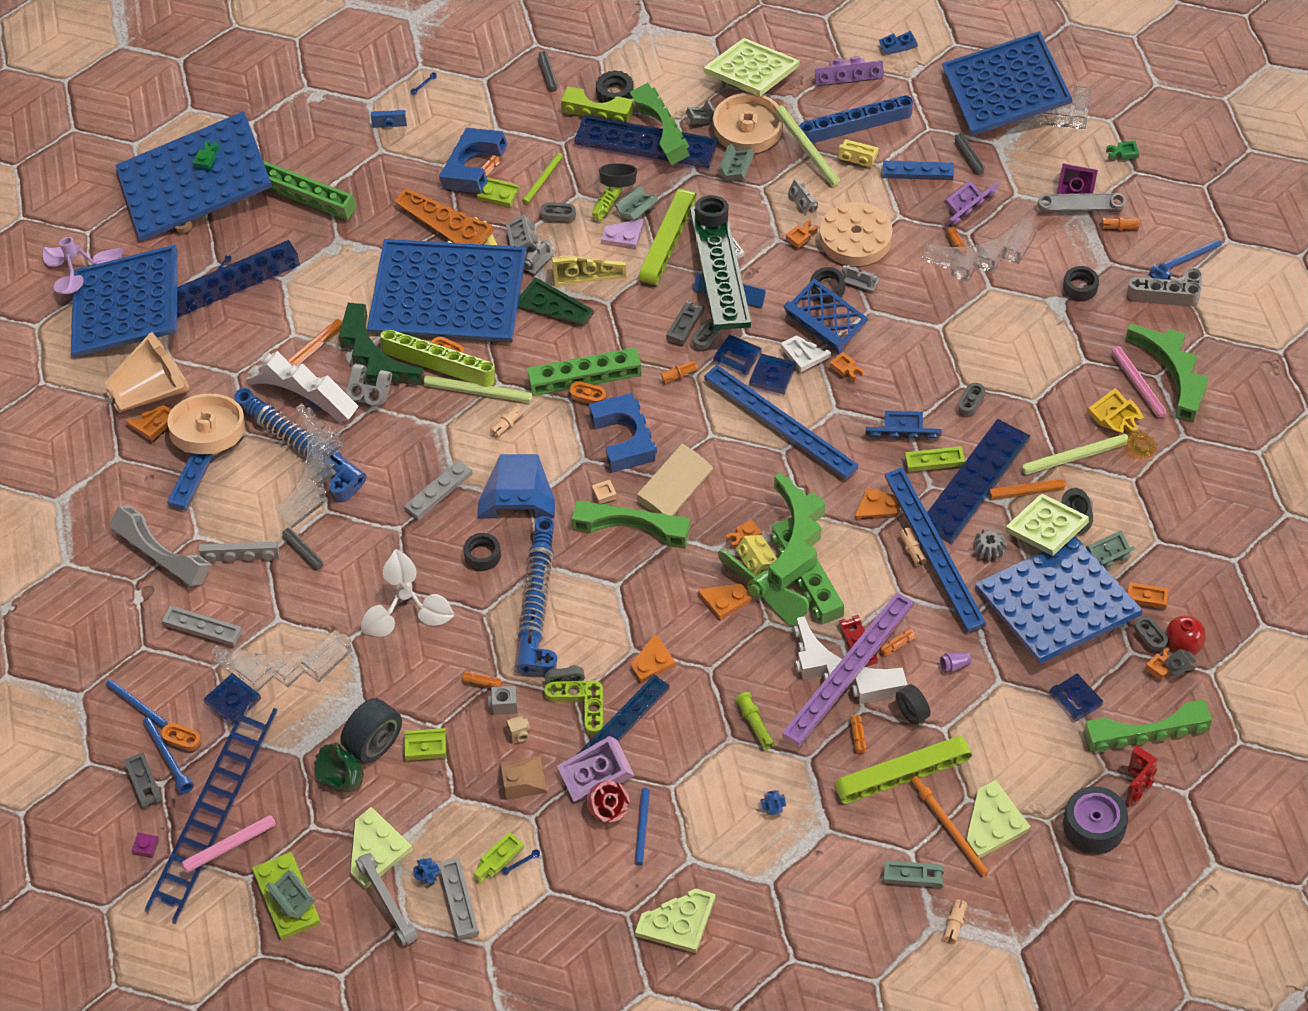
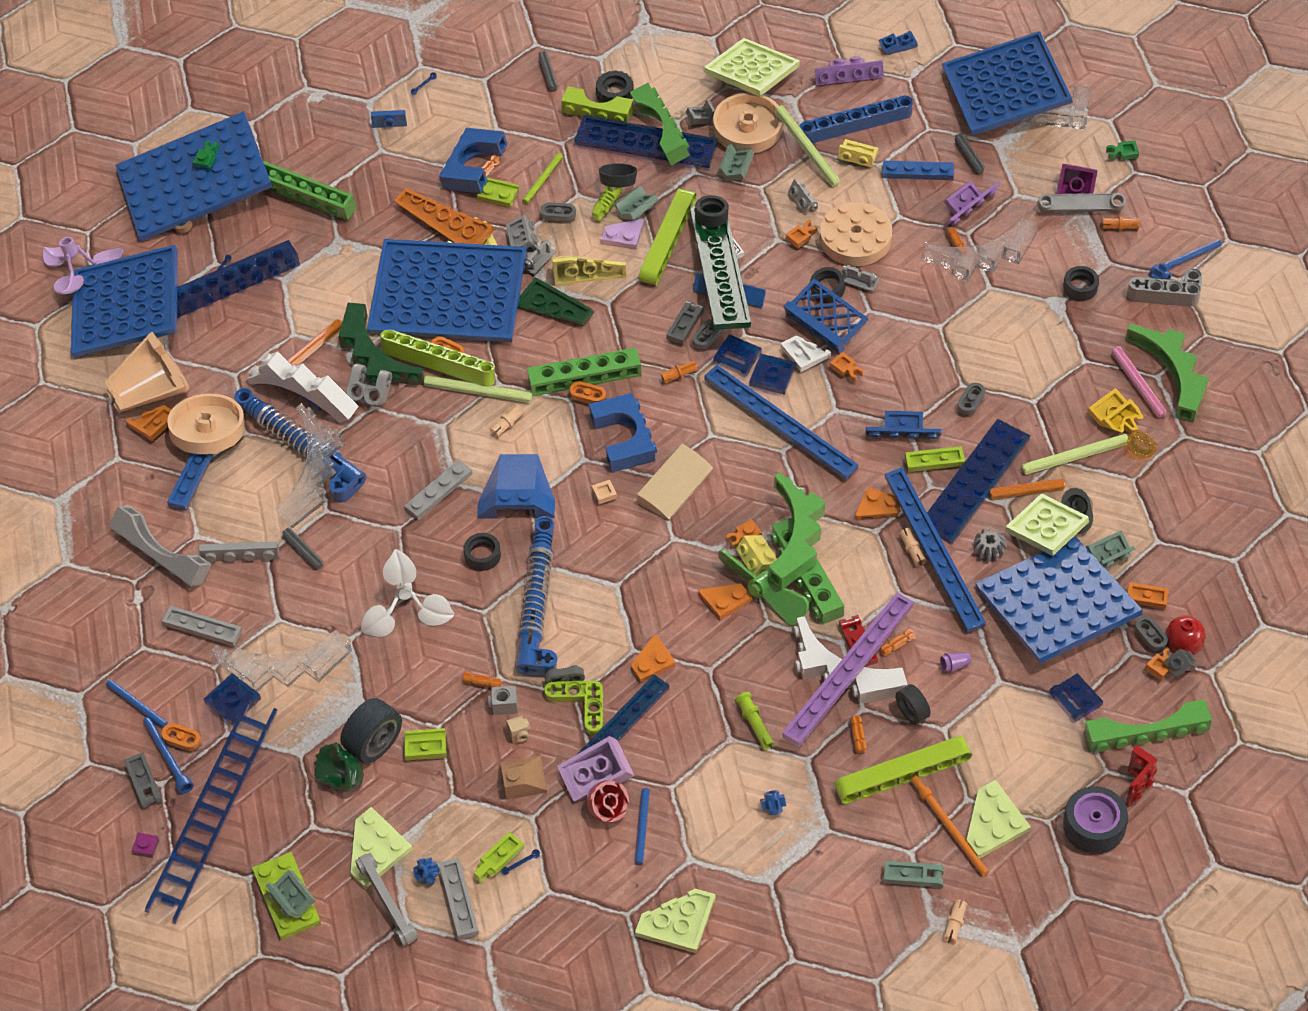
(228, 843): bright pink axle -> none
(592, 517): bright green arch -> none

